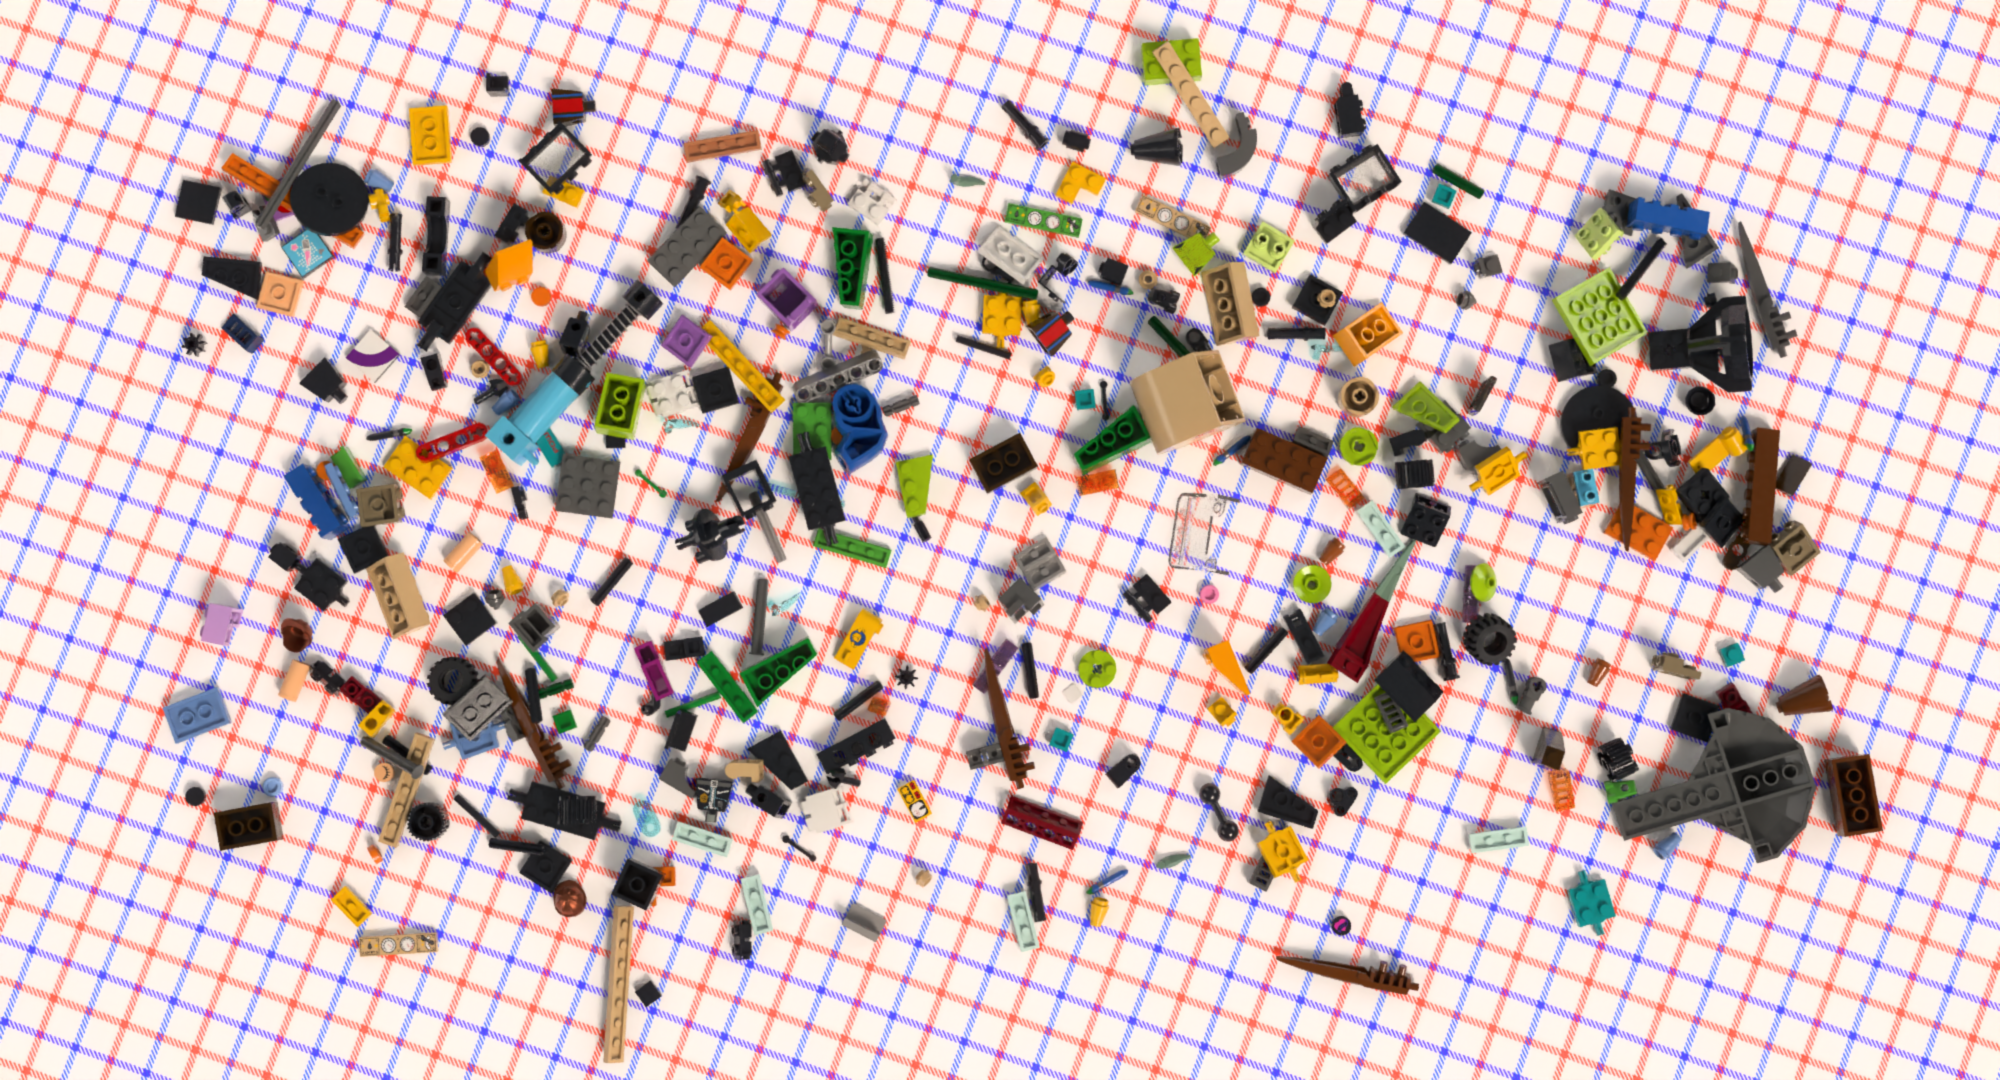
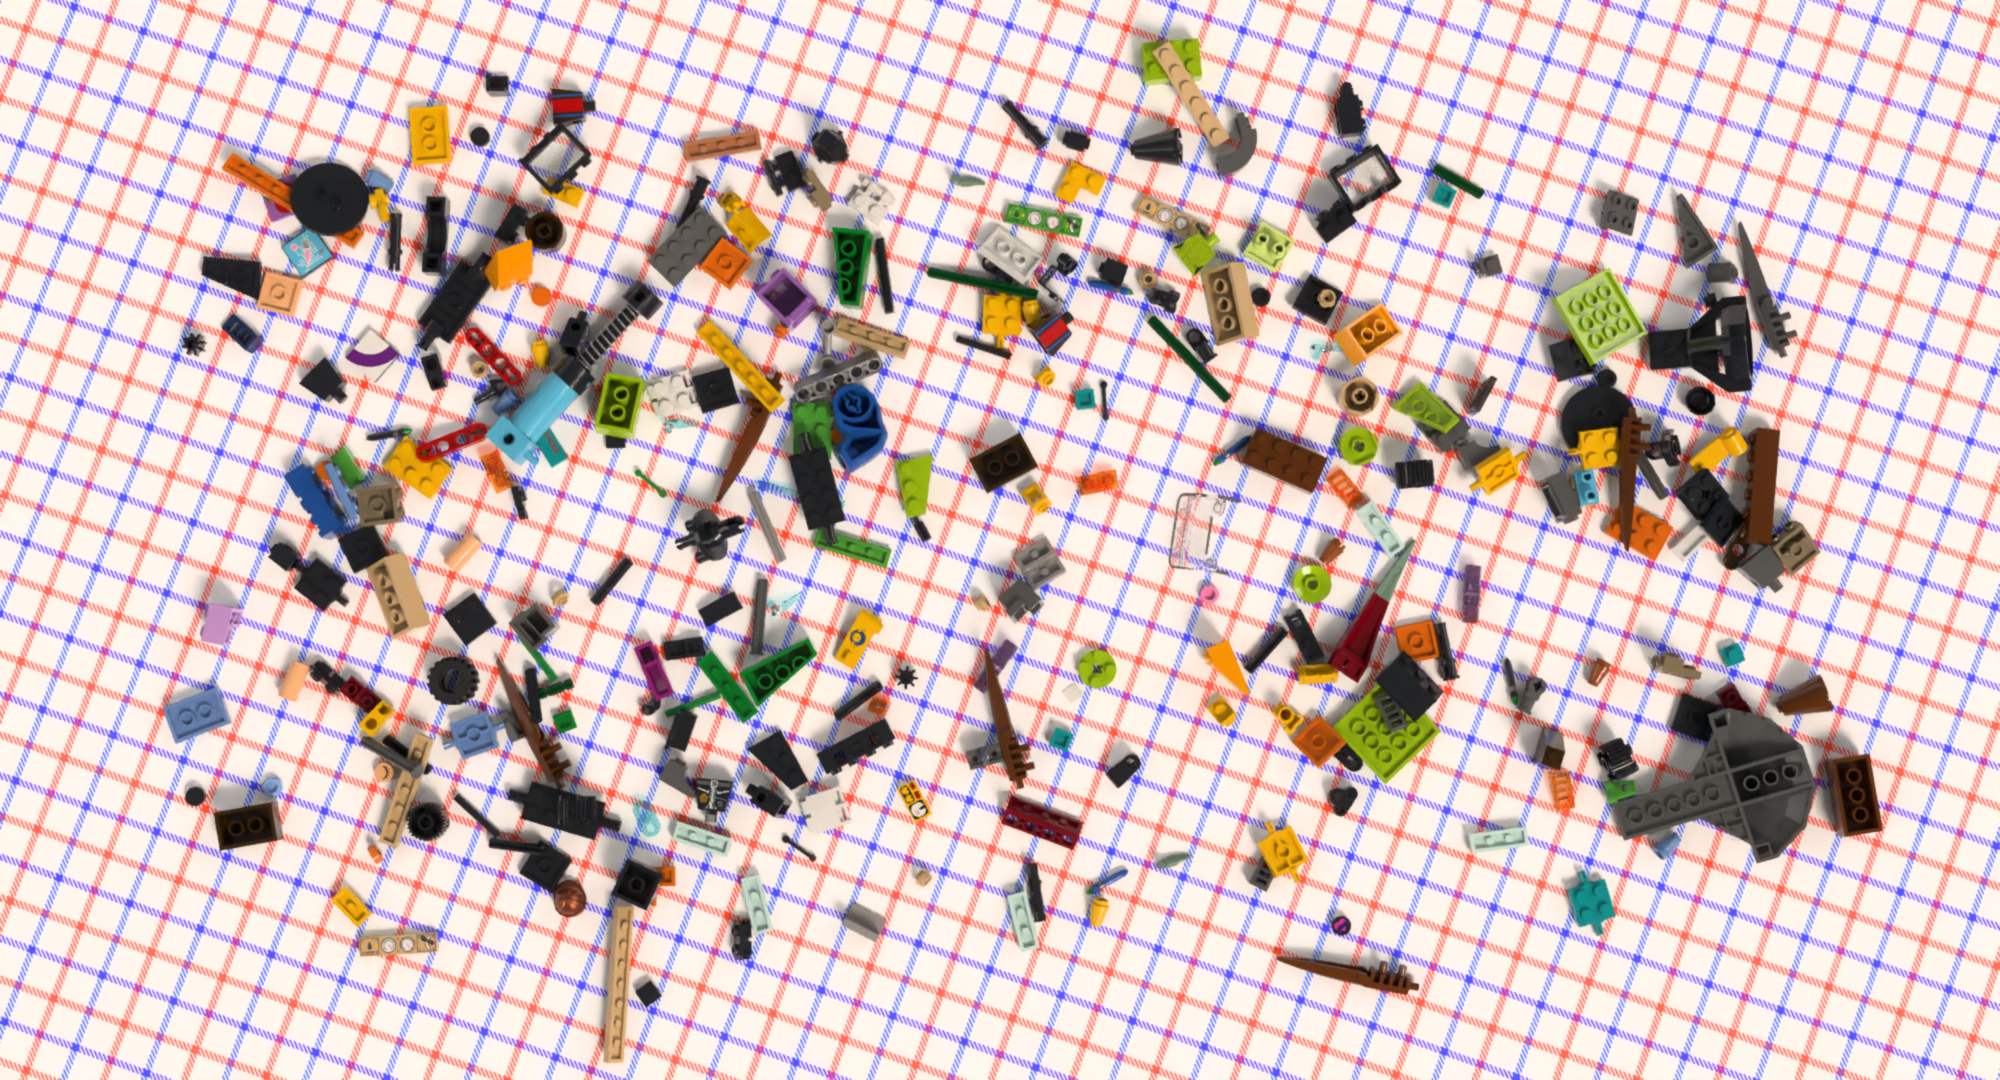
(198, 202): black tile -> none
(236, 204): black leg -> none
(270, 231): dark grey plate -> none
(296, 634): copper piece -> none
(298, 164): dark grey axle -> none
(423, 296): dark grey plate -> none
(477, 707): tile -> none
(494, 598): dark grey plate -> none
(512, 582): yellow cone -> none
(587, 486): dark grey plate -> none
(597, 733): dark grey axle -> none
(686, 340): medium lavender tile -> none
(739, 472): black window -> none
(746, 768): tan leg -> none
(840, 777): black bar -> none
(901, 405): dark grey axle -> none
(1030, 670): black axle -> none
(1116, 440): green wedge -> none
(1151, 594): black plate -> none
(1187, 400): tan brick -> none
(1210, 795): black piece -> none
(1285, 805): black wing -> none
(1296, 333): black pin -> none
(1312, 441): dark grey plate -> none
(1325, 620): medium blue cone -> none
(1406, 440): black leg -> none
(1426, 520): black bracket -> none
(1437, 233): black tile -> none
(1465, 300): dark grey plate -> none
(1483, 582): lime dish -> none
(1499, 648): black tyre -> none
(1598, 234): yellowish green plate -> none
(1641, 269): black axle -> none
(1667, 219): blue wedge -> none
(1671, 510): yellow hinge -> none
(1689, 521): orange bush -> none
(1747, 433): blue piece -> none
(1792, 475): dark brown slope -> none

